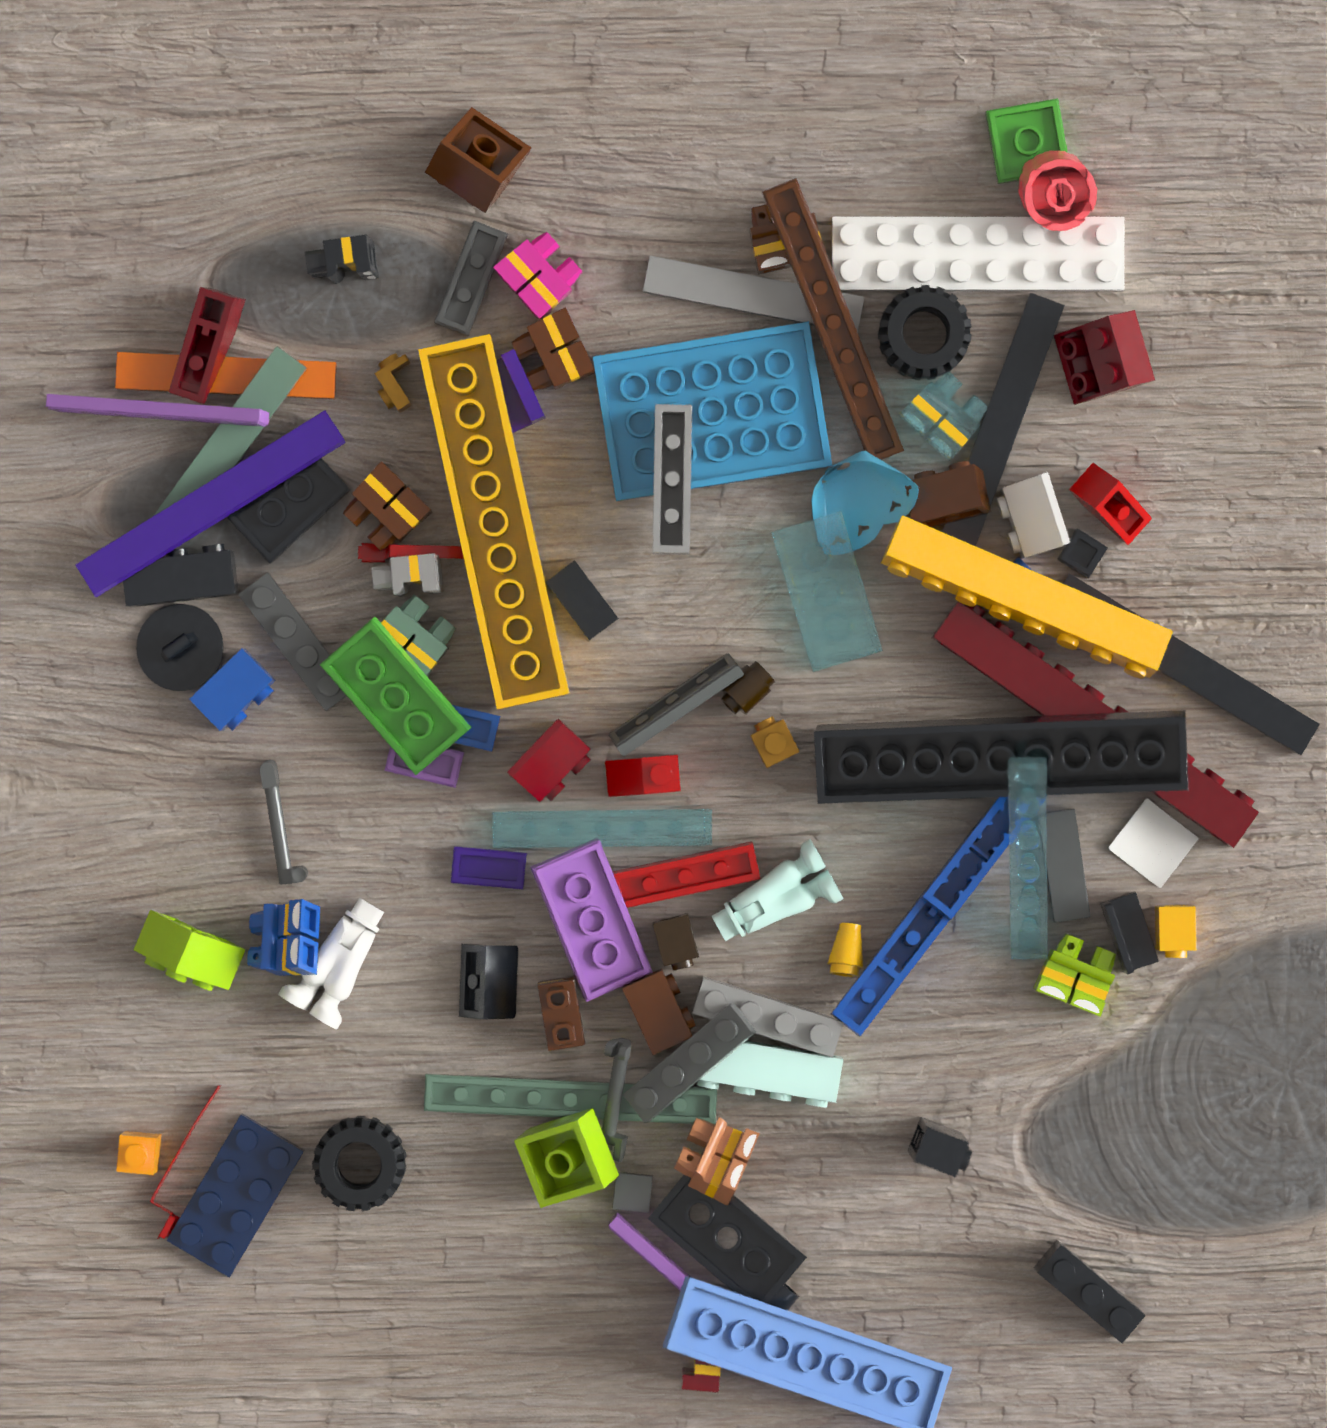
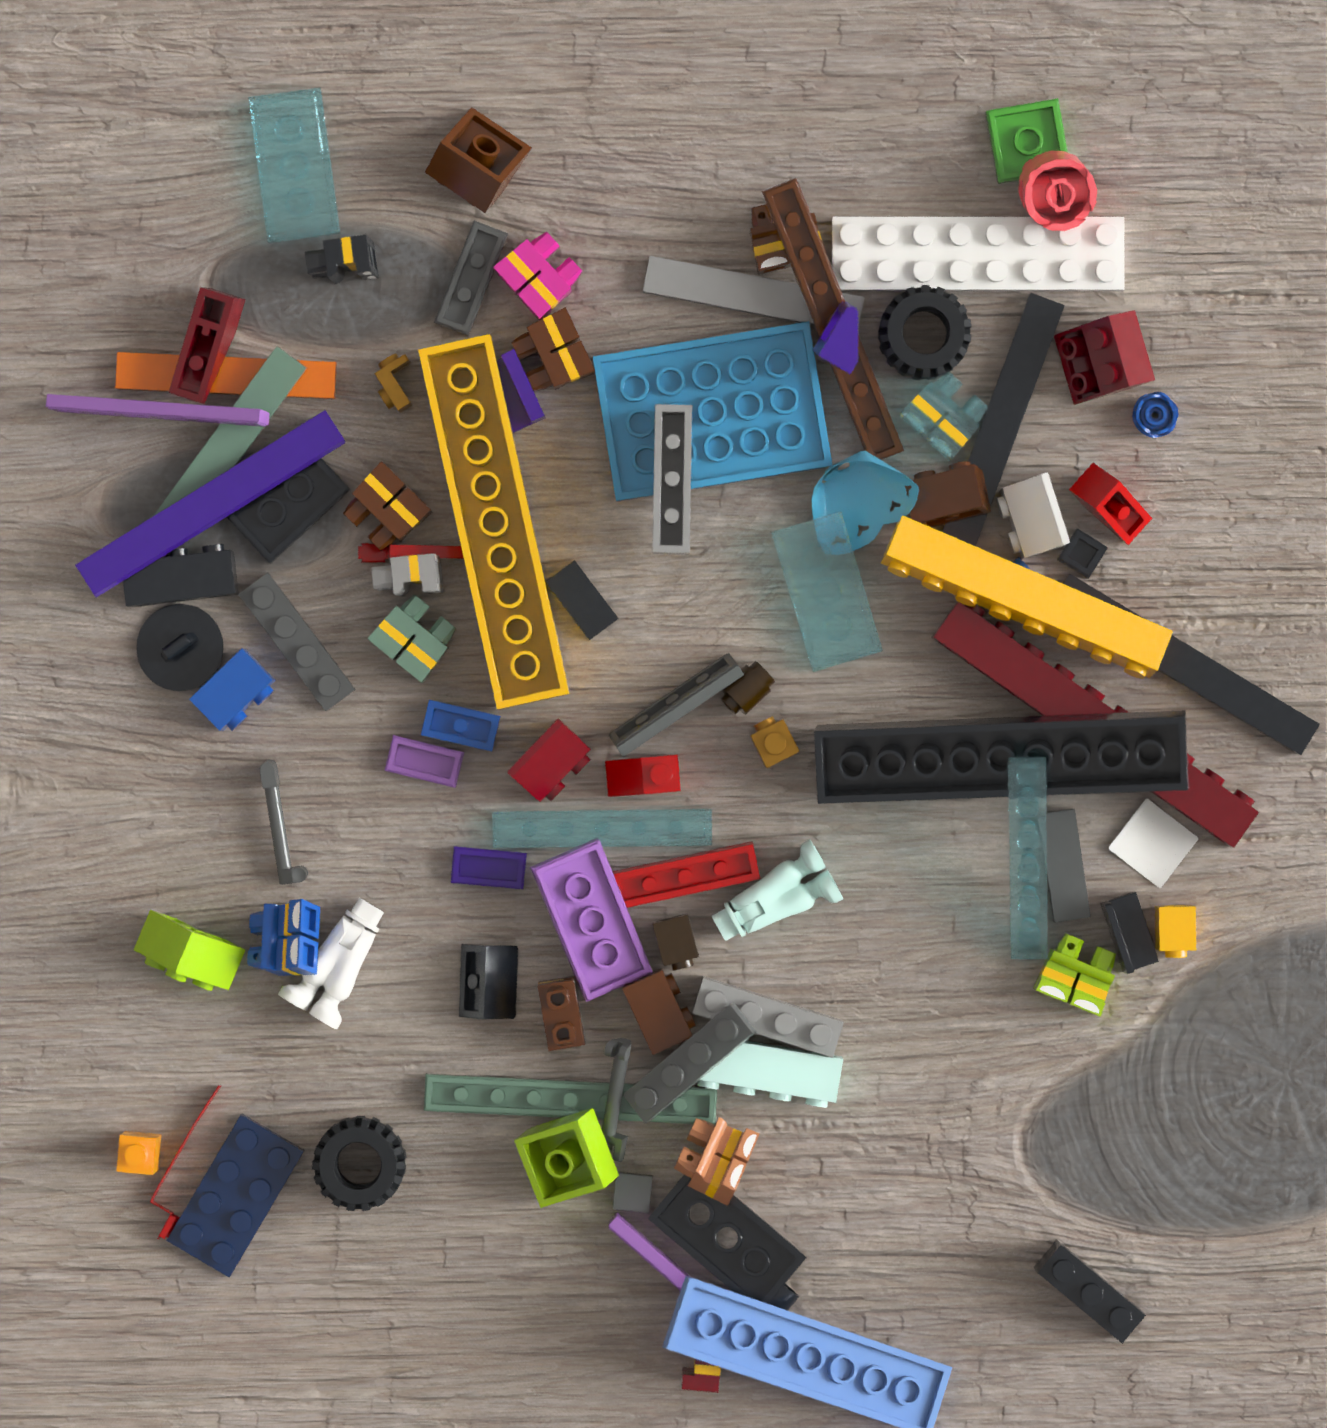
(294, 165): none -> clear light blue tile
(395, 695): bright green tile -> none
(840, 338): none -> dark purple tile
(846, 953): yellow cone -> none
(926, 919): blue slope -> none
(939, 1147): black brick -> none
(1166, 410): none -> blue plate

